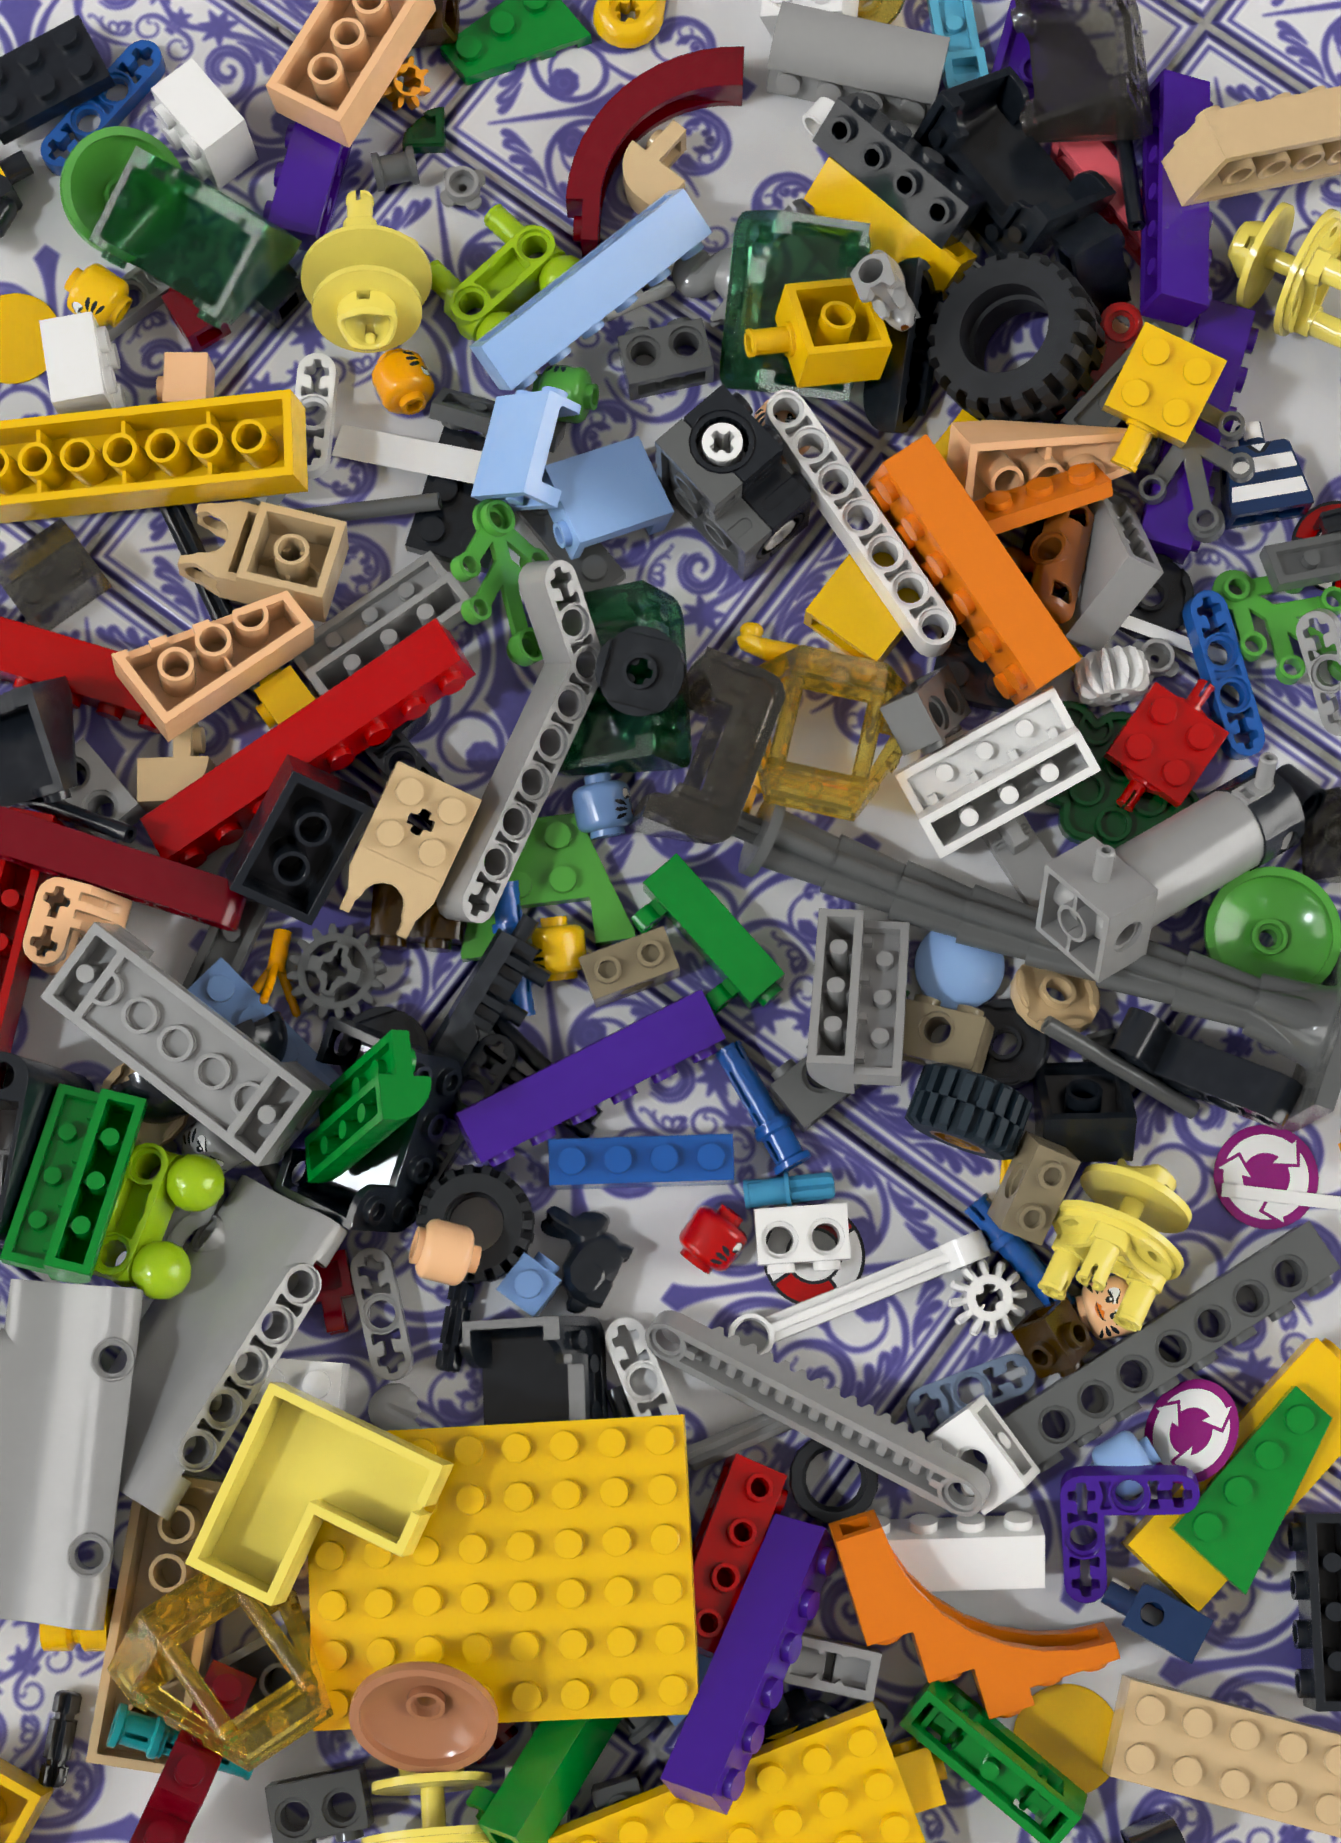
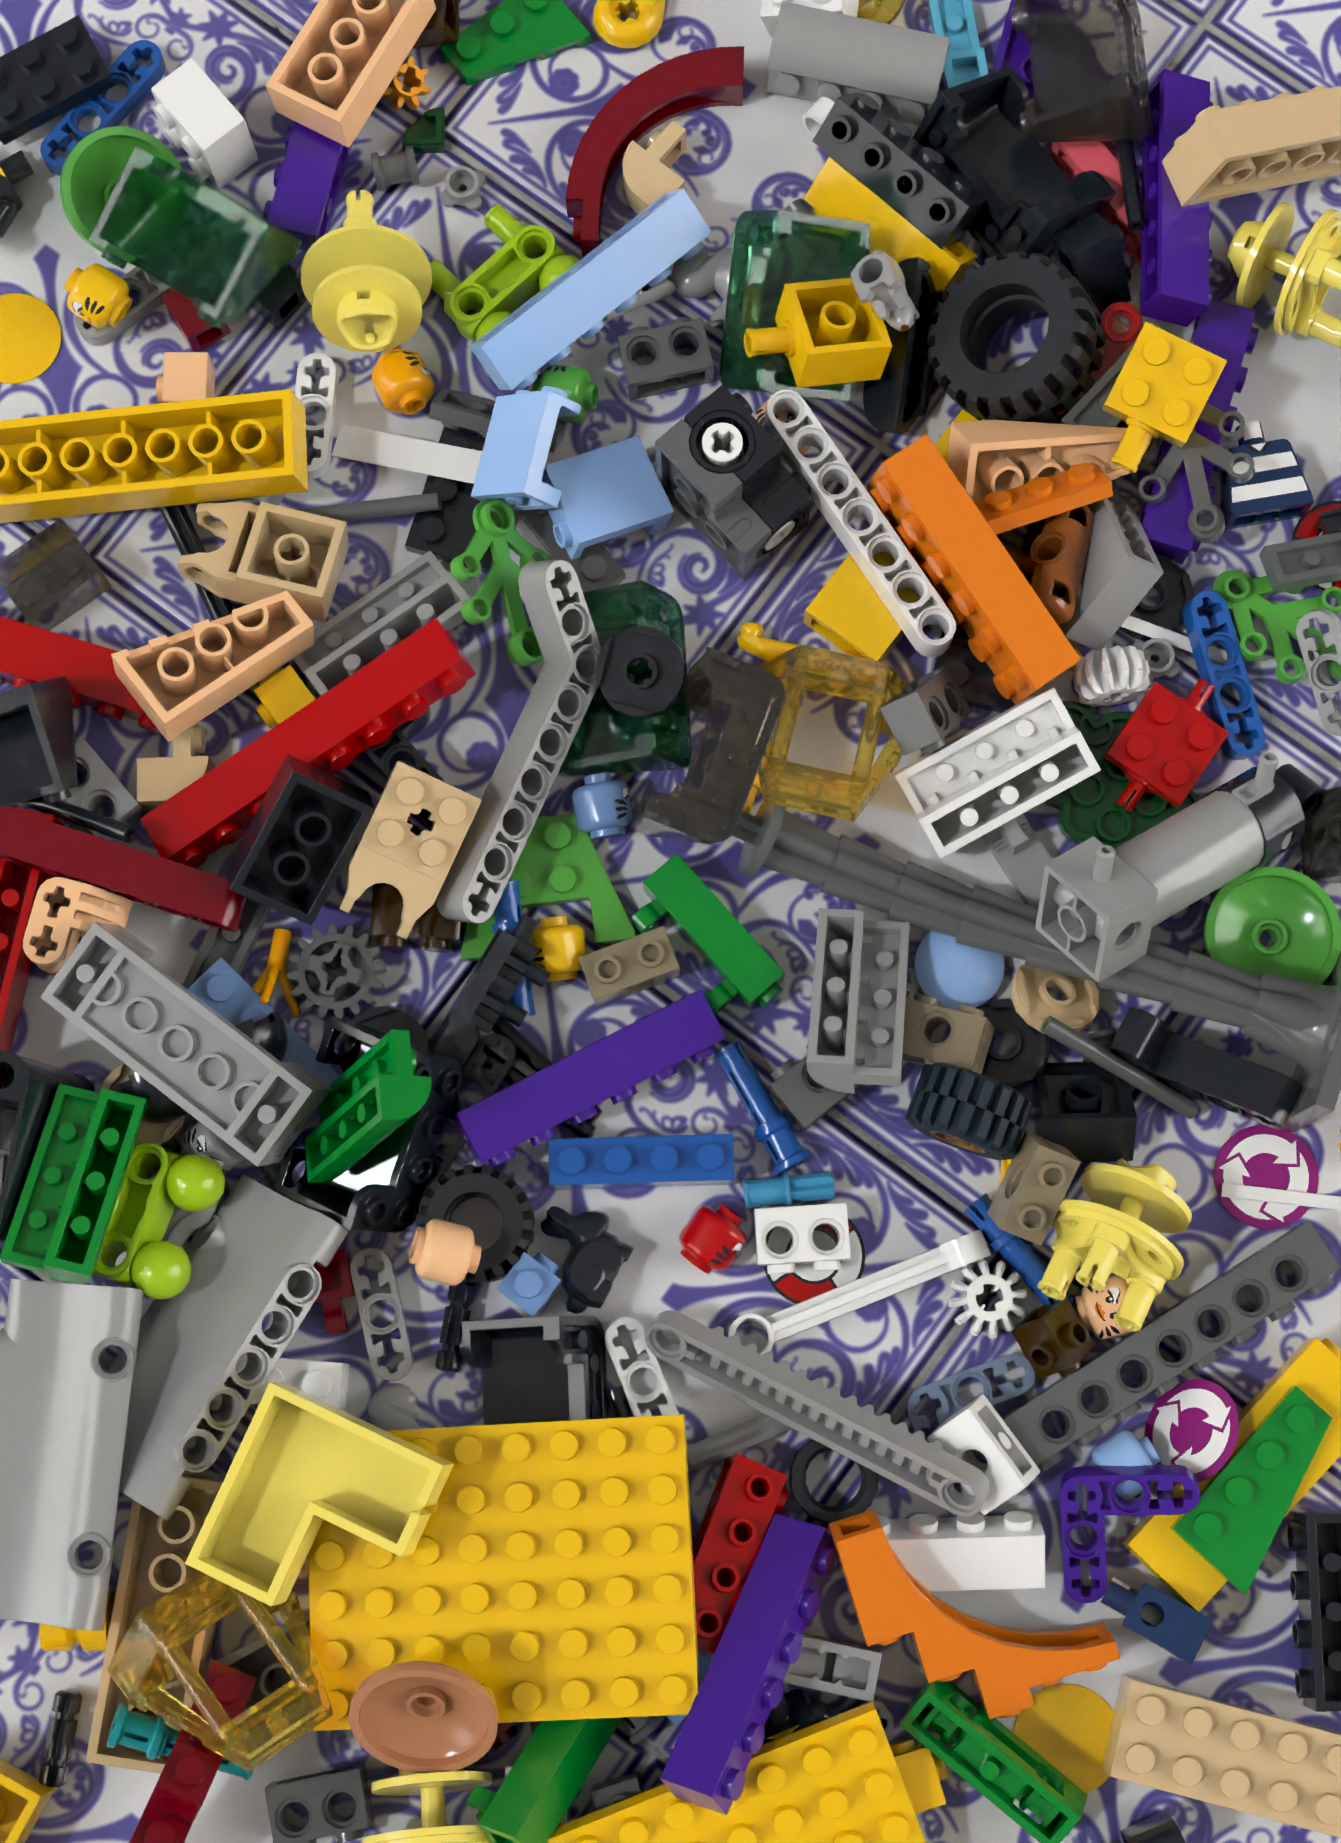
(80, 364): white brick -> none

